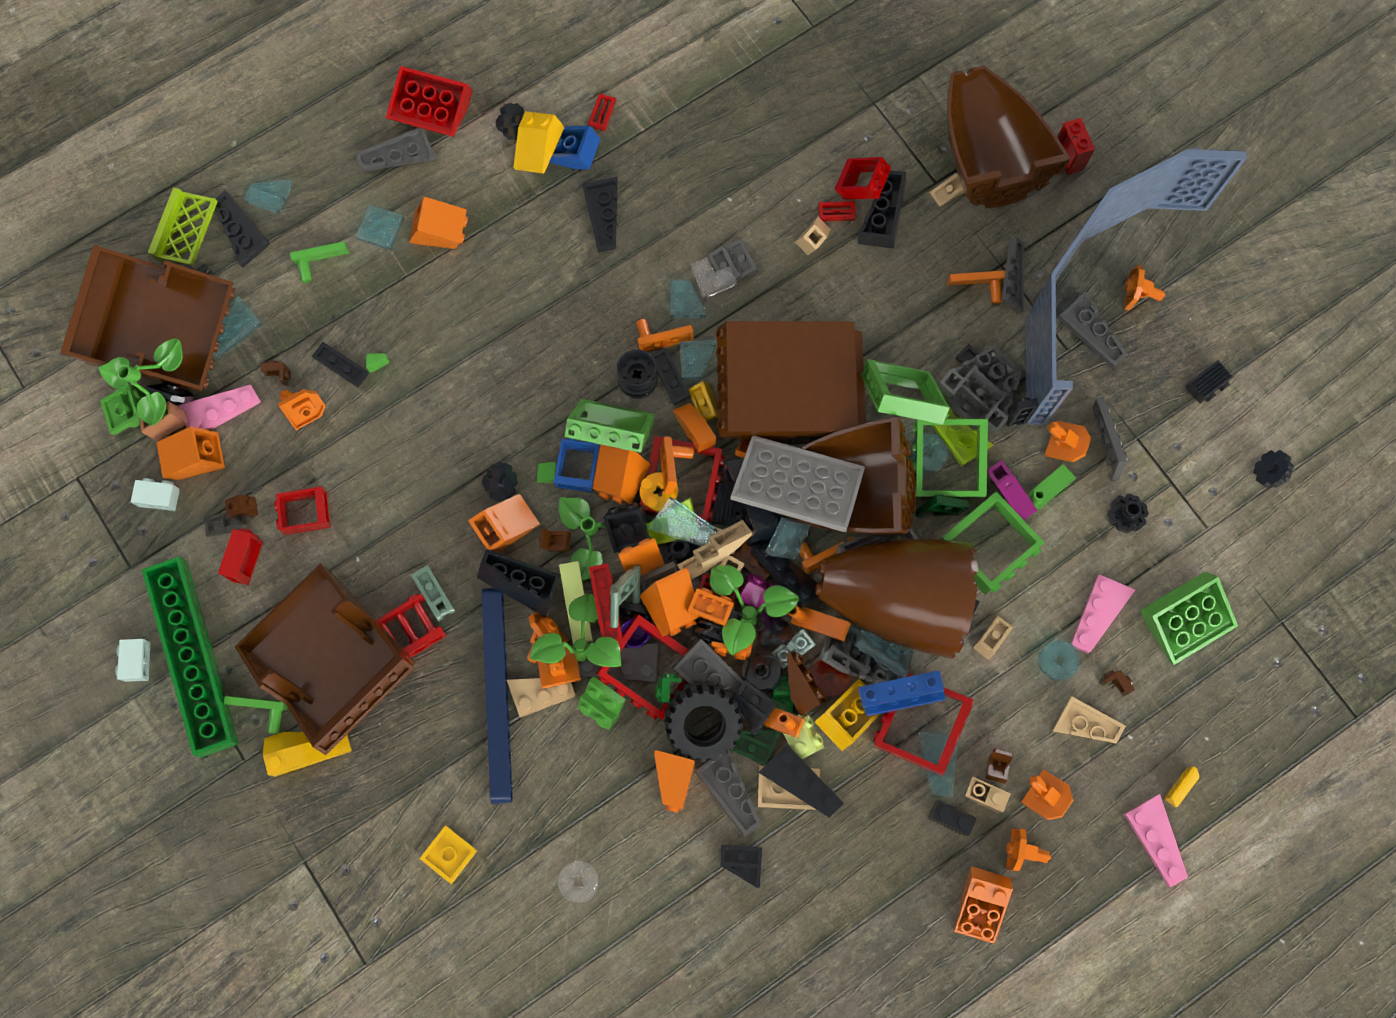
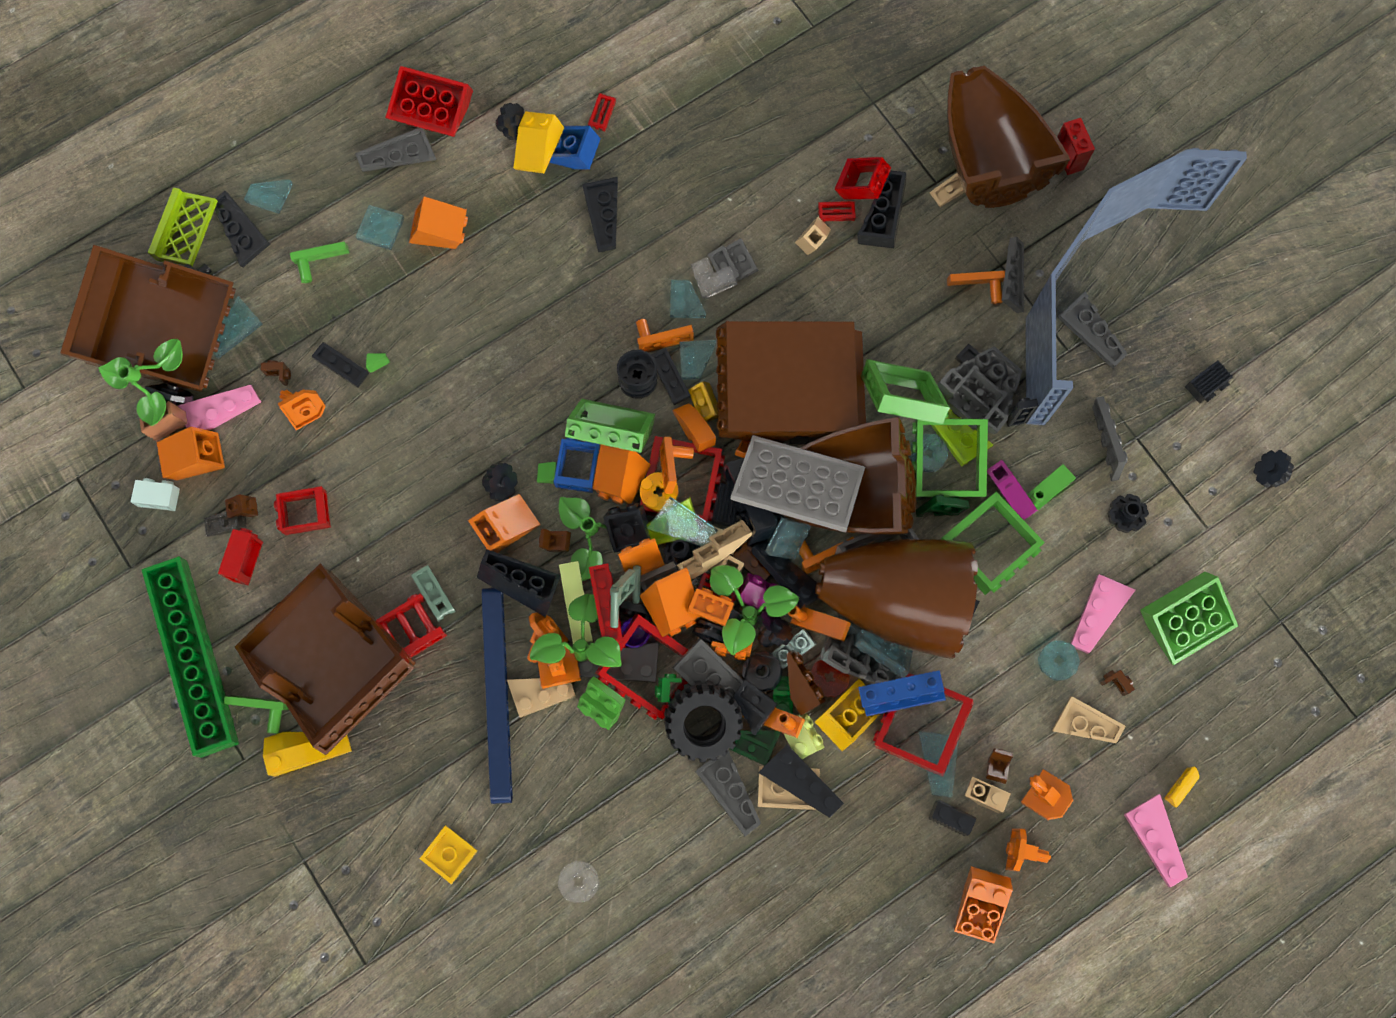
(121, 408): bright green plate -> none
(133, 660): light aqua brick -> none
(674, 779): orange slope -> none
(743, 862): black wing -> none
(993, 637): tan slope -> none
(1067, 441): orange piece -> none
(1139, 287): orange piece -> none

